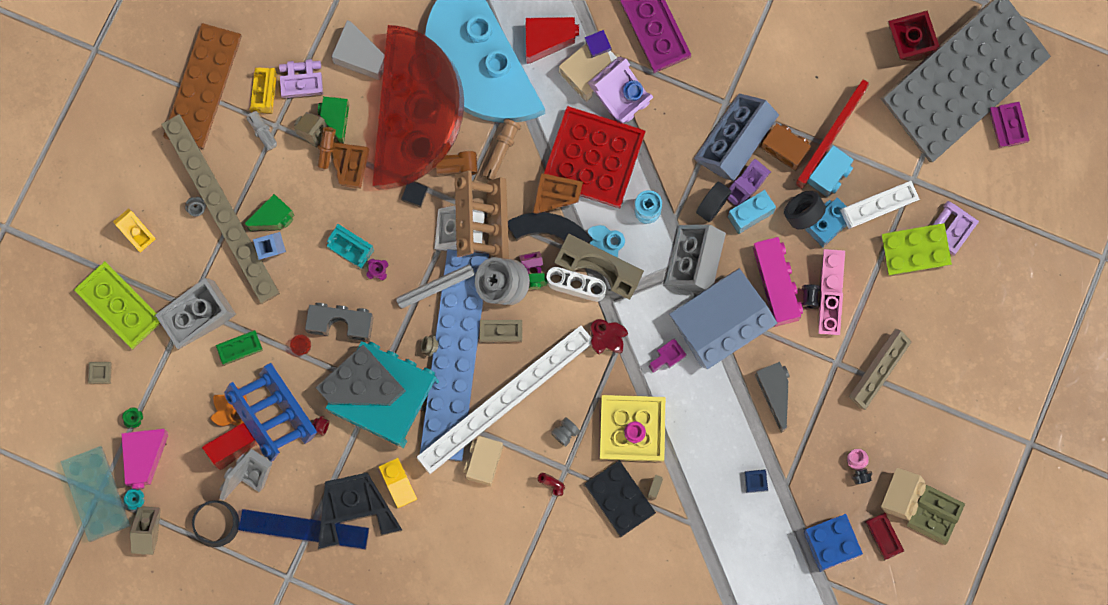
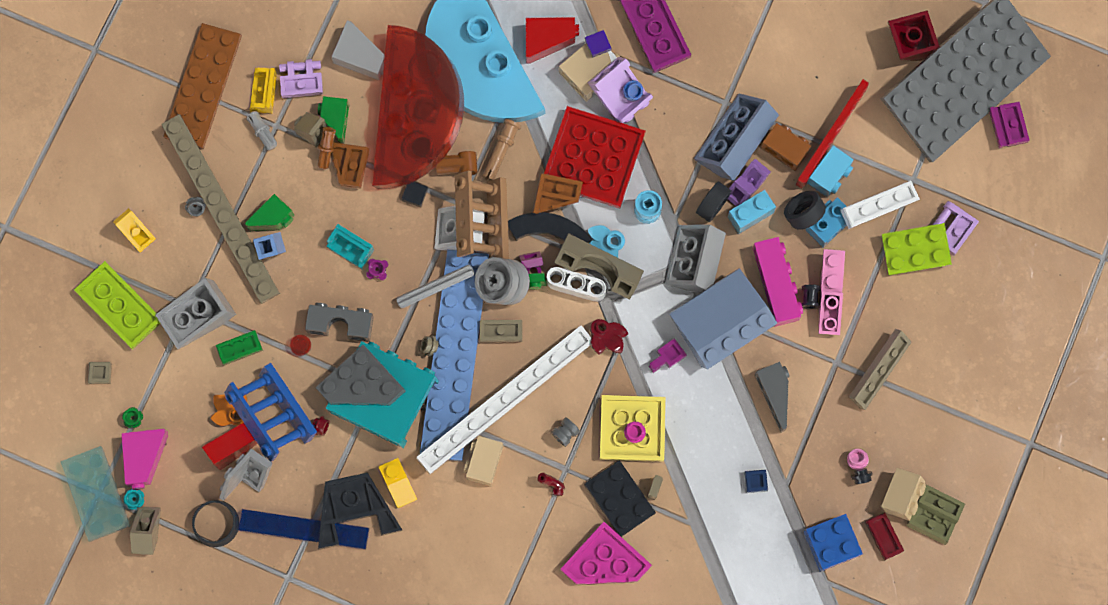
(605, 560): none -> dark pink plate

